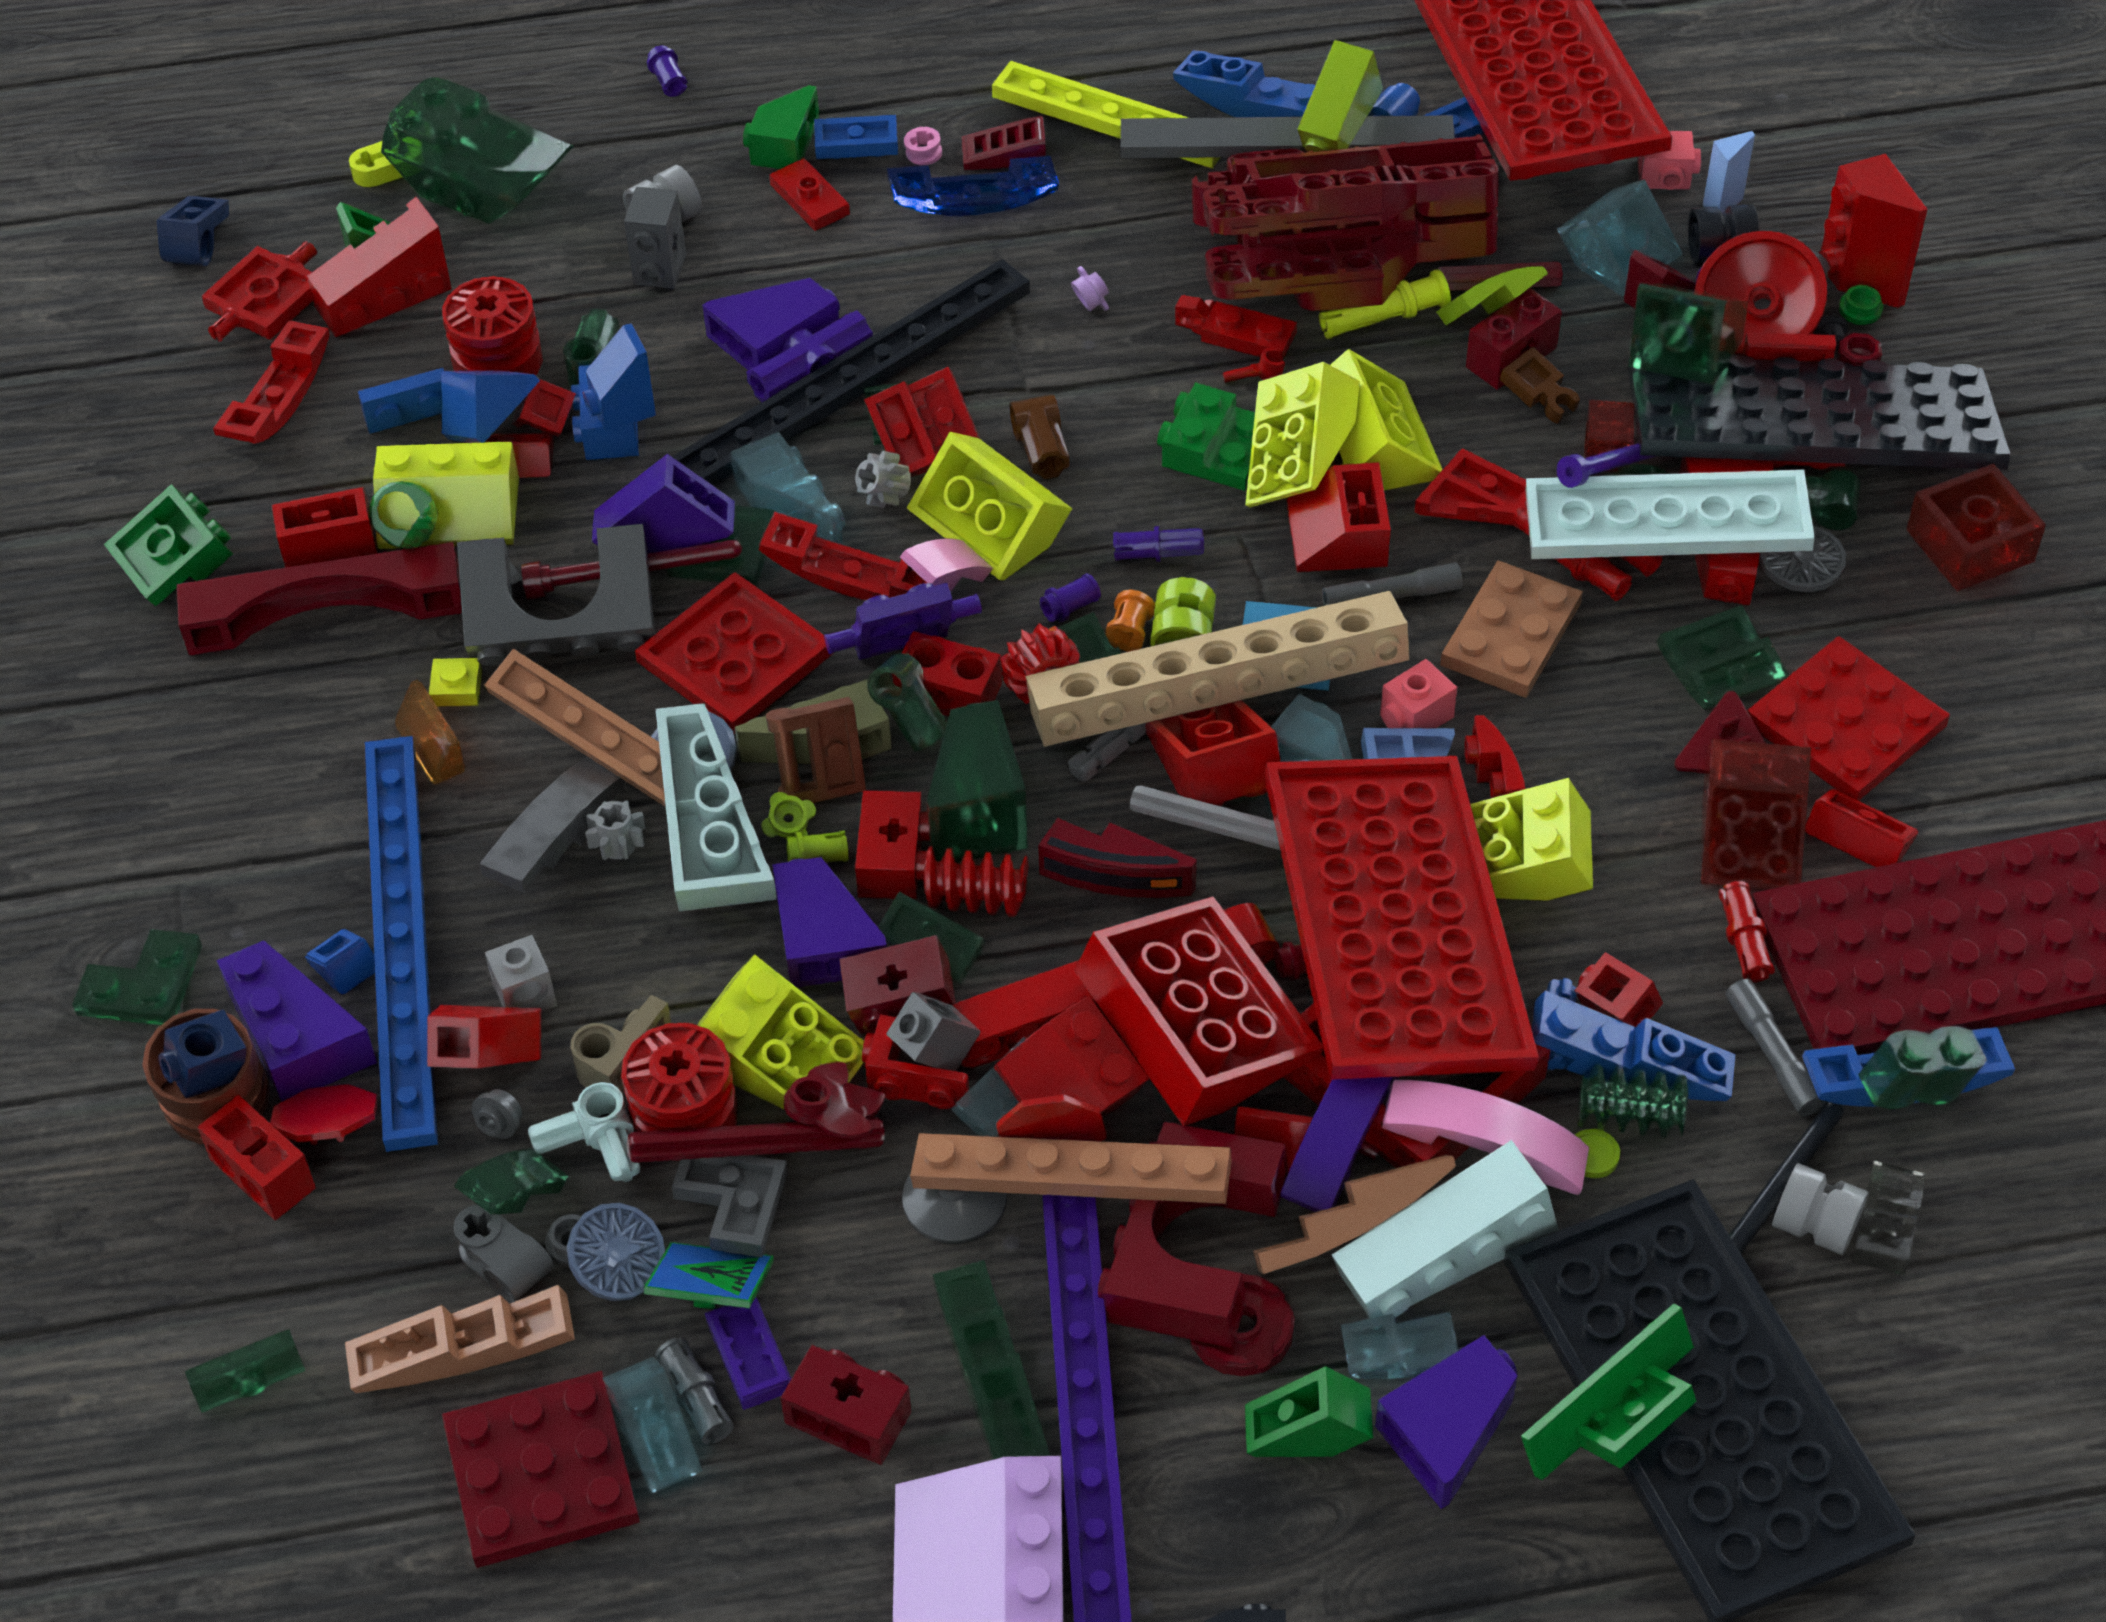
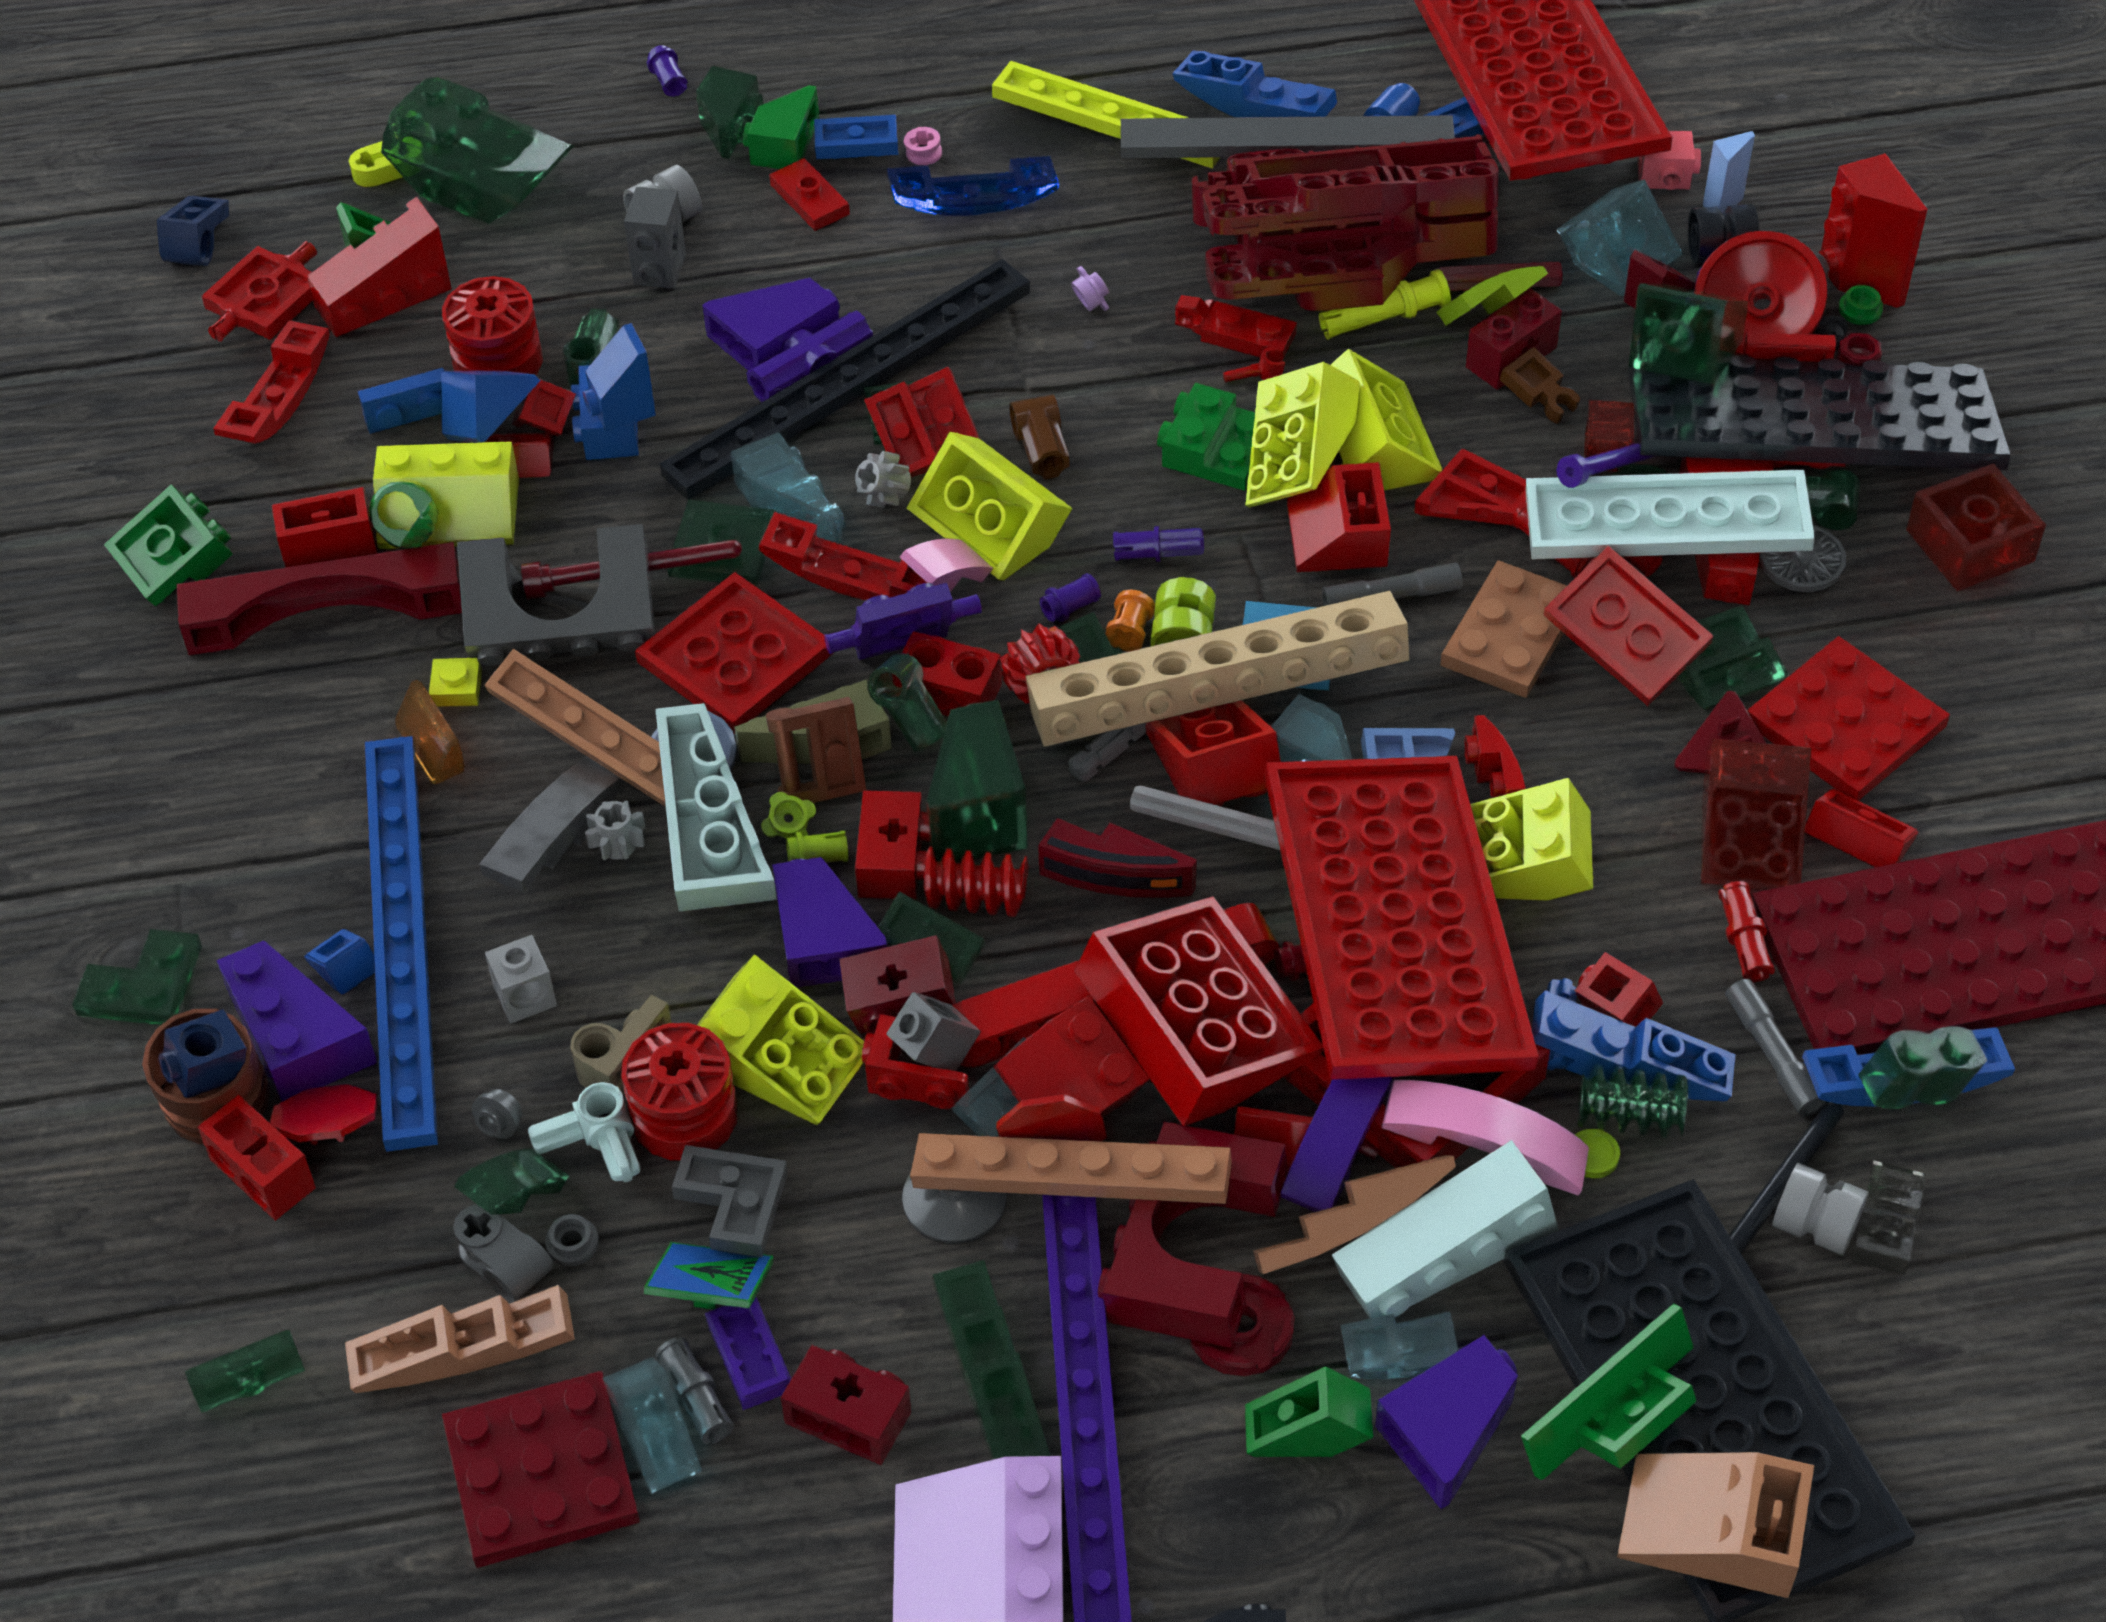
(482, 1036): red slope -> none
(614, 1251): sand blue wheel -> none
(673, 507): dark purple slope -> none
(725, 105): none -> clear green slope
(742, 1141): dark red axle -> none
(832, 1102): dark red plate -> none
(1011, 141): dark red slope -> none
(1340, 98): lime slope -> none
(1418, 698): coral brick -> none
(1628, 625): none -> red plate
(1719, 1517): none -> nougat slope

